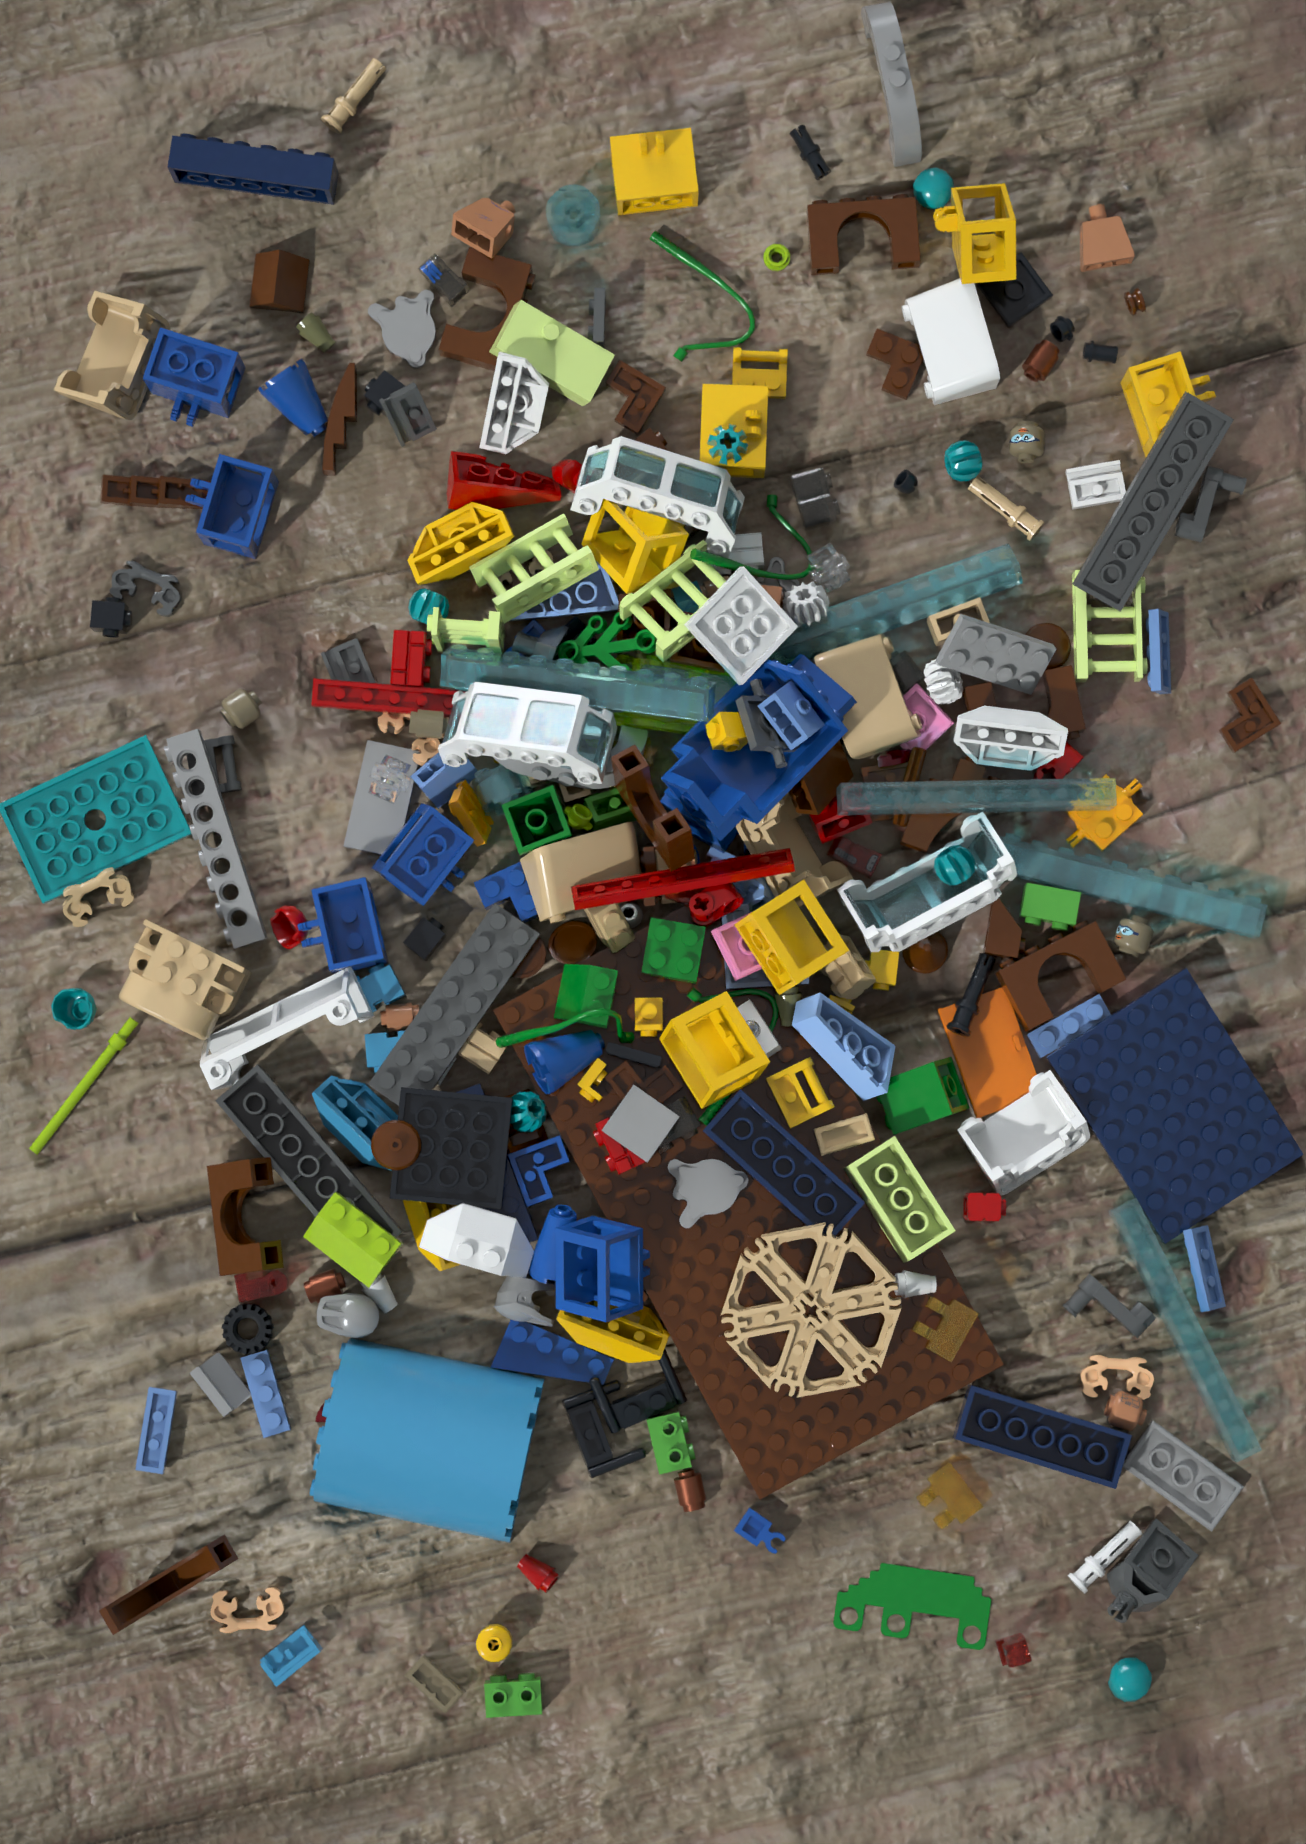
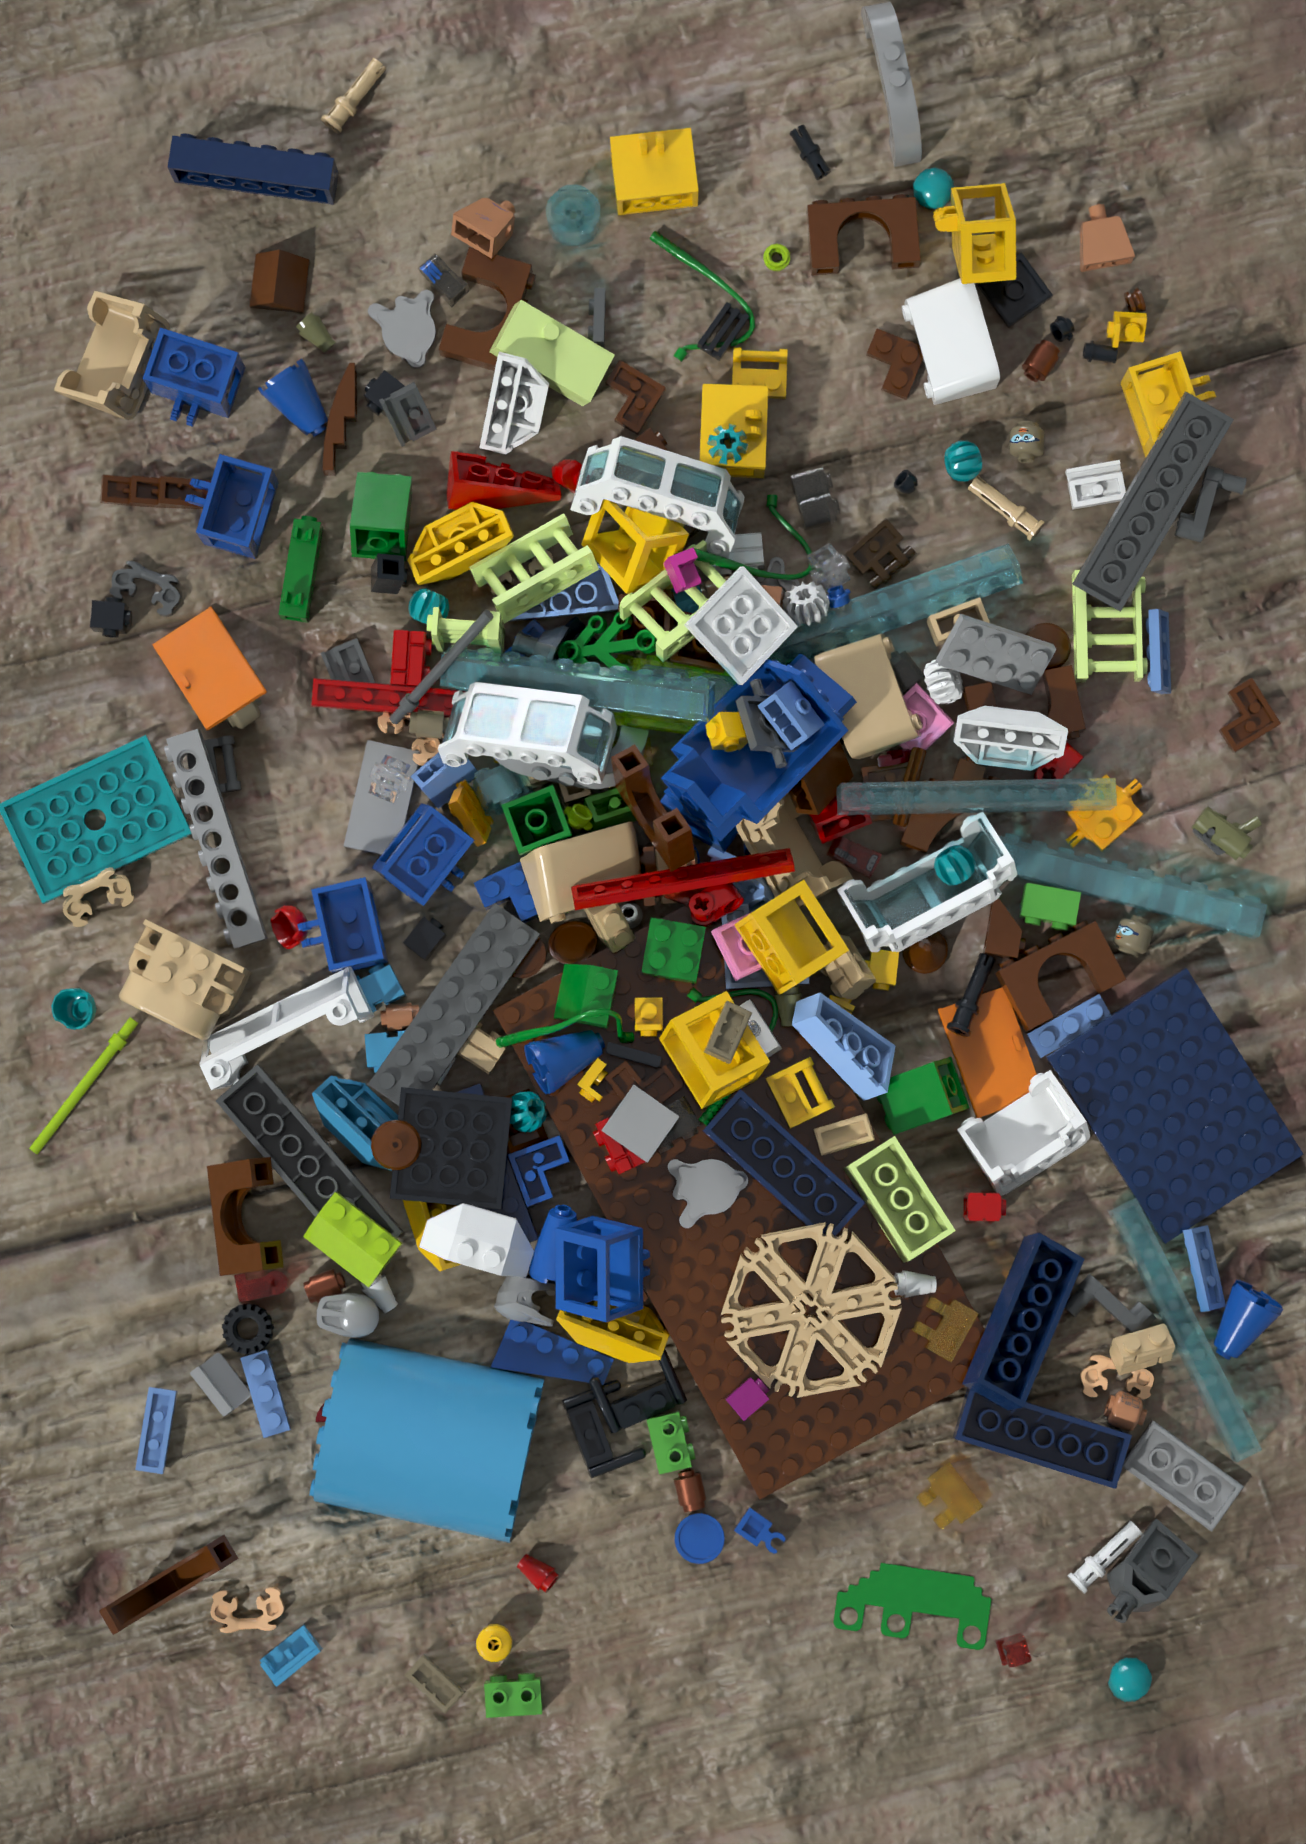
(212, 664): none -> orange container
(301, 569): none -> green brick
(380, 515): none -> green slope
(388, 574): none -> black brick
(411, 700): none -> dark grey bar
(682, 570): none -> dark pink panel
(699, 1538): none -> blue piece
(728, 1032): none -> dark tan plate
(734, 314): none -> black tile
(748, 1397): none -> magenta brick
(838, 596): none -> blue plate
(874, 547): none -> dark brown plate
(1023, 1321): none -> dark blue brick
(1127, 327): none -> yellow bracket
(1142, 1349): none -> tan brick
(1224, 836): none -> olive piece
(1244, 1319): none -> blue cone

